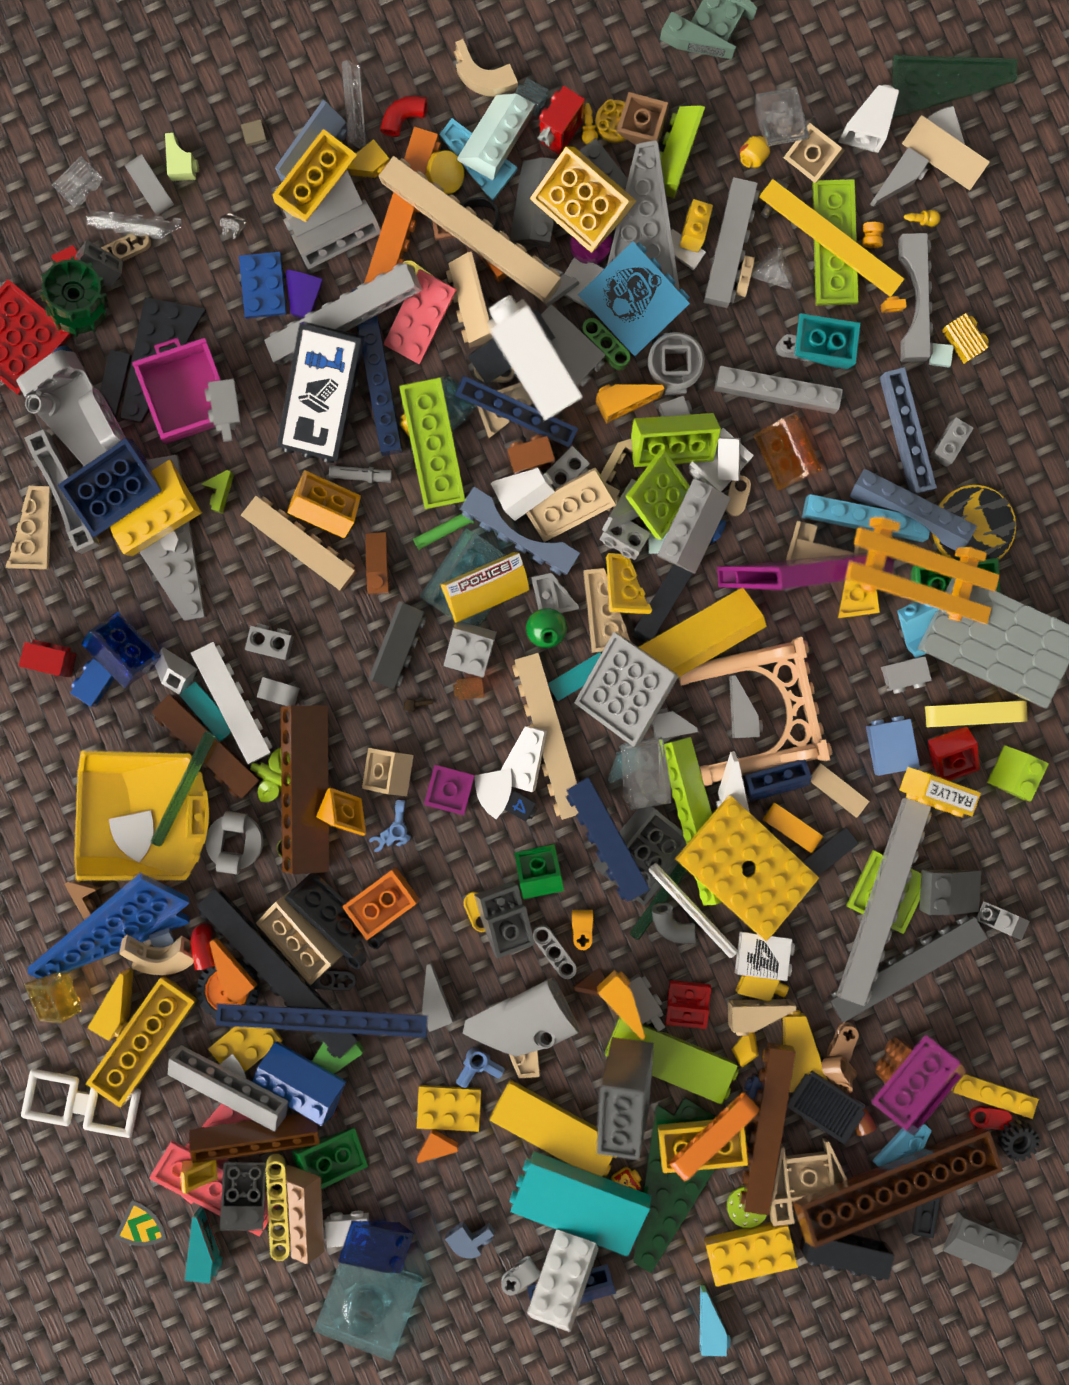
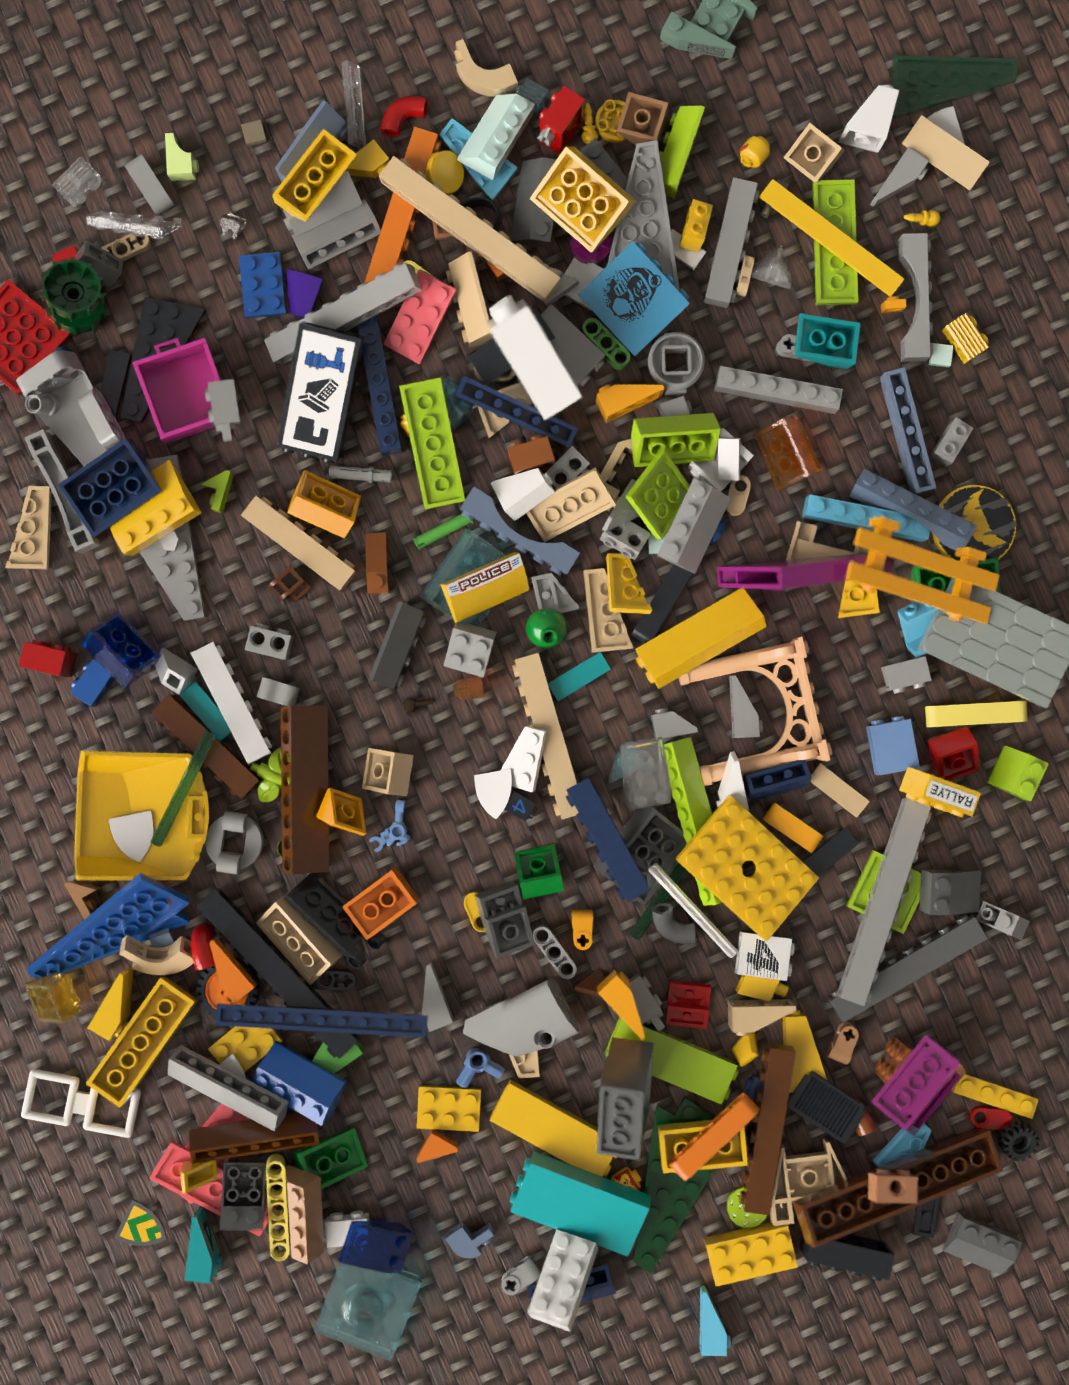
(289, 583): none -> reddish brown brick
(449, 789): magenta plate -> none
(626, 689): light grey plate -> none
(780, 116): clear slope -> none
(839, 1072): medium nougat piece -> none
(872, 235): light orange wheel -> none
(904, 1191): none -> nougat brick

